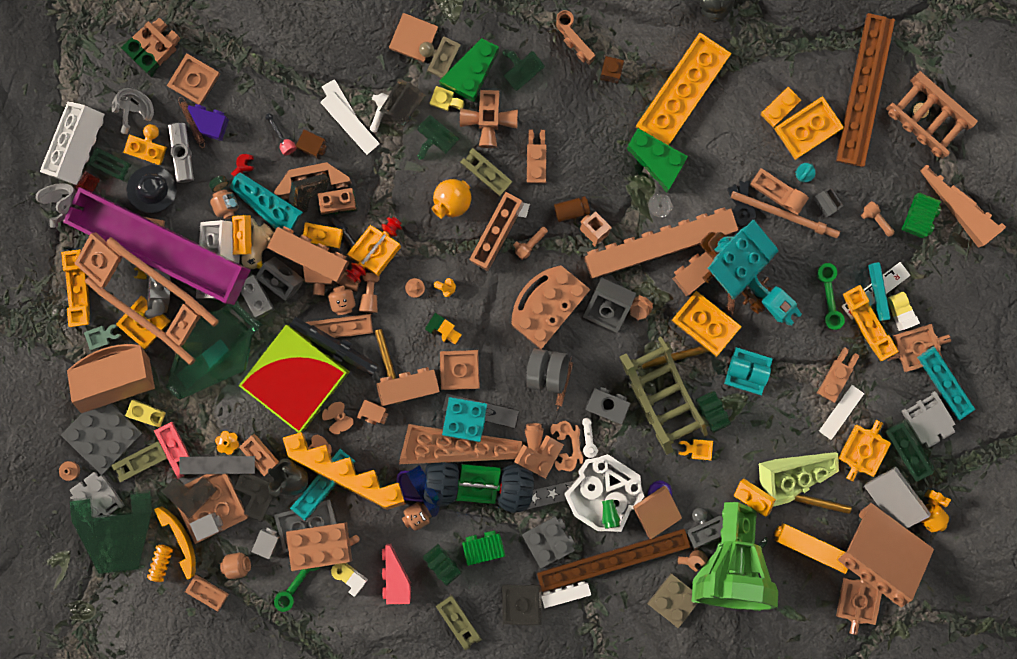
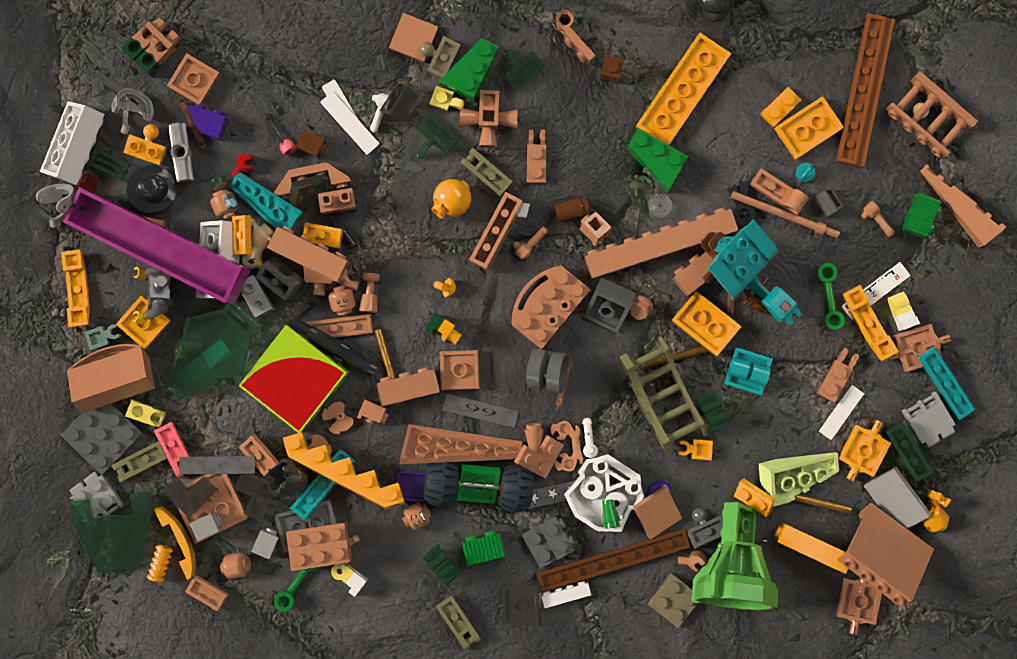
(69, 470): nougat tile -> none
(100, 261): nougat plate -> none
(232, 443): light orange plant -> none
(374, 250): light orange plate -> none
(397, 582): coral slope -> none
(415, 288): nougat tile -> none
(419, 480): clear blue slope -> none
(464, 419): teal plate -> none
(619, 409): dark grey brick -> none
(879, 291): teal tile -> none

